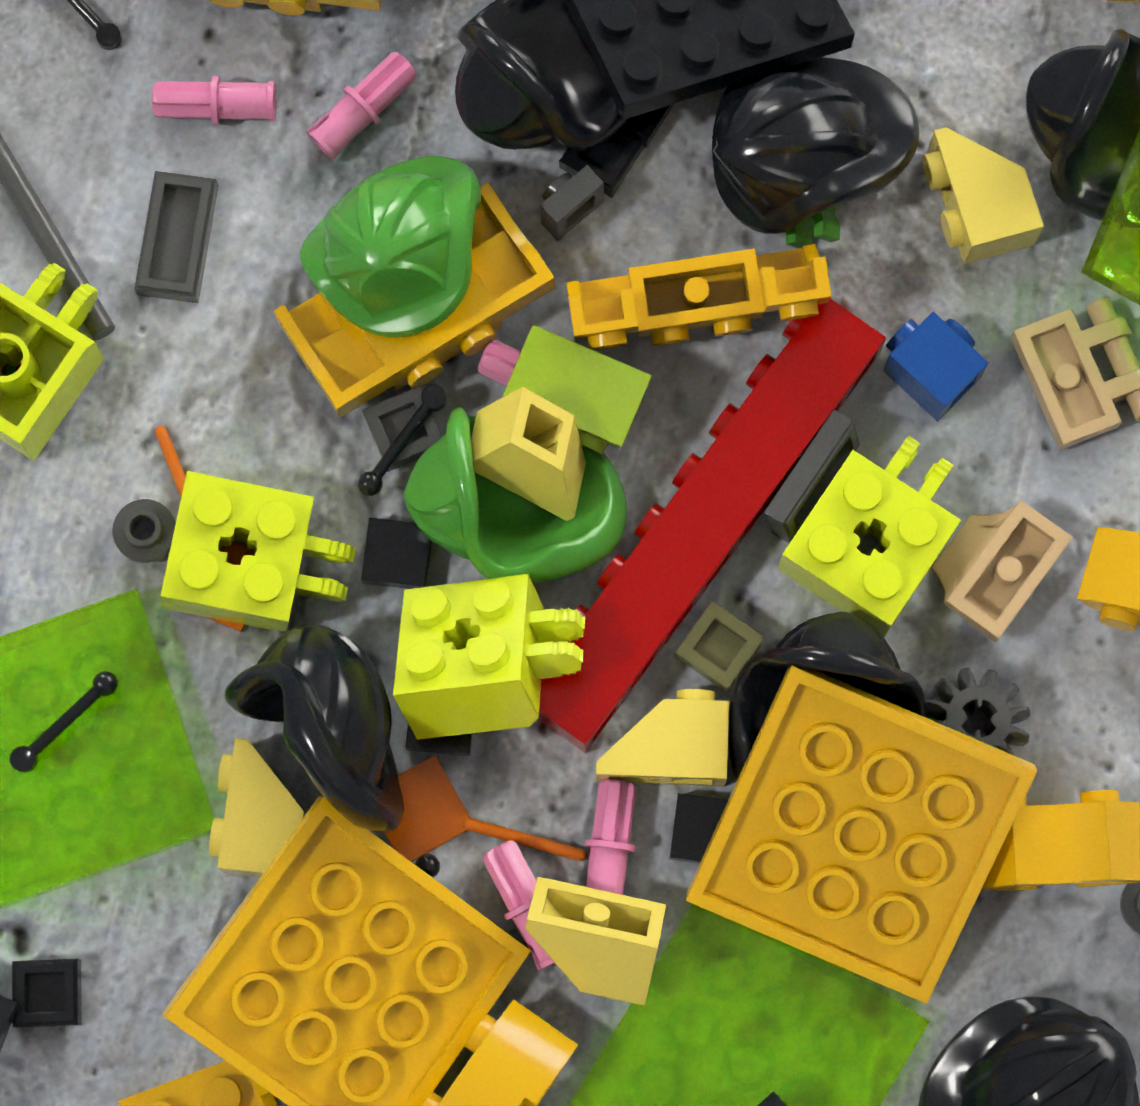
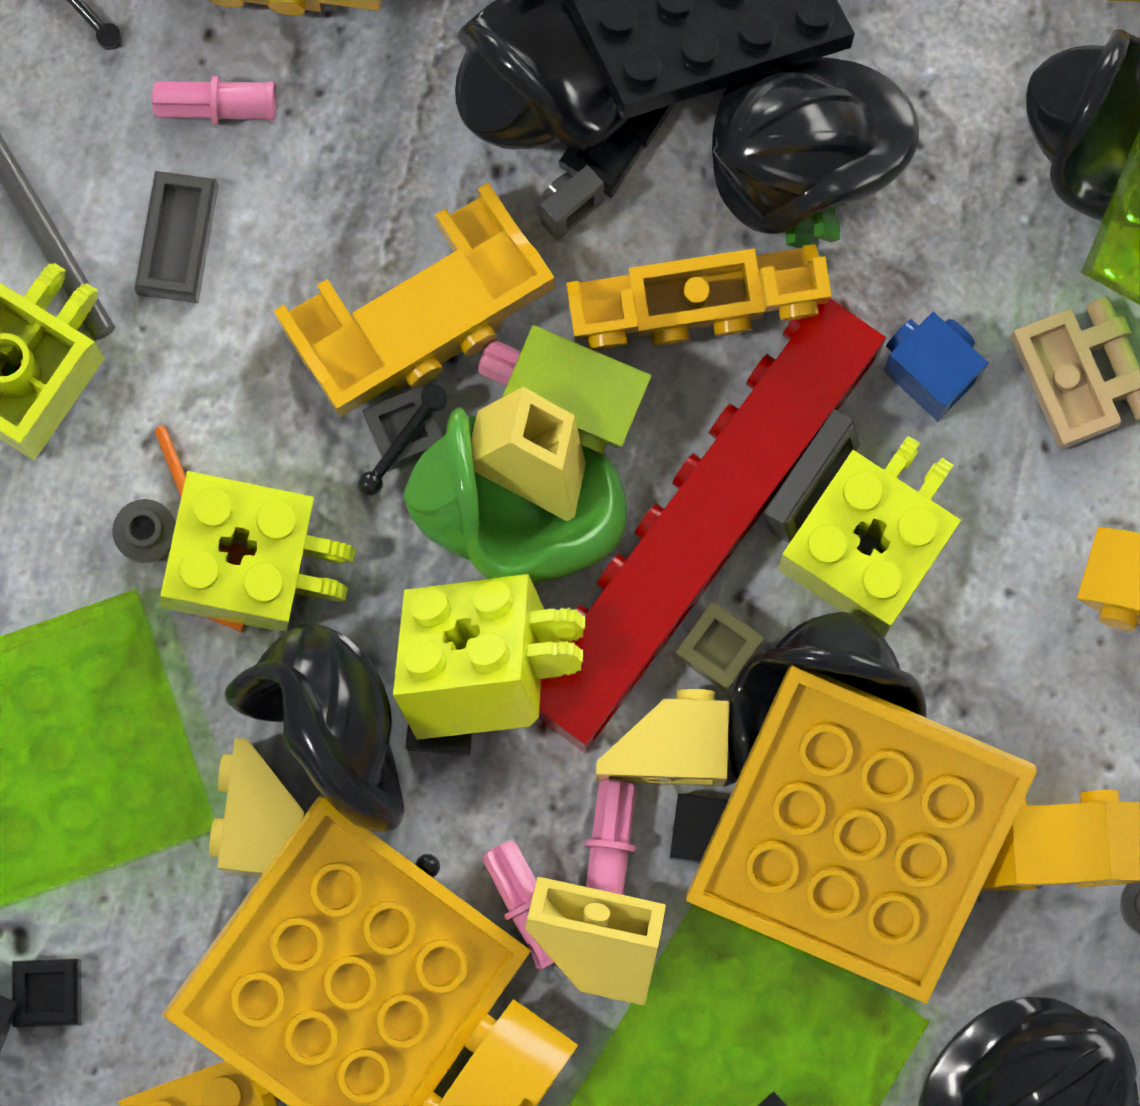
(25, 758): black hinge -> none
(362, 105): bright pink axle -> none
(395, 554): black tile -> none
(398, 247): bright green piece -> none
(437, 815): orange piece -> none
(981, 698): dark grey gear -> none
(983, 195): light yellow slope -> none
(998, 565): tan slope -> none

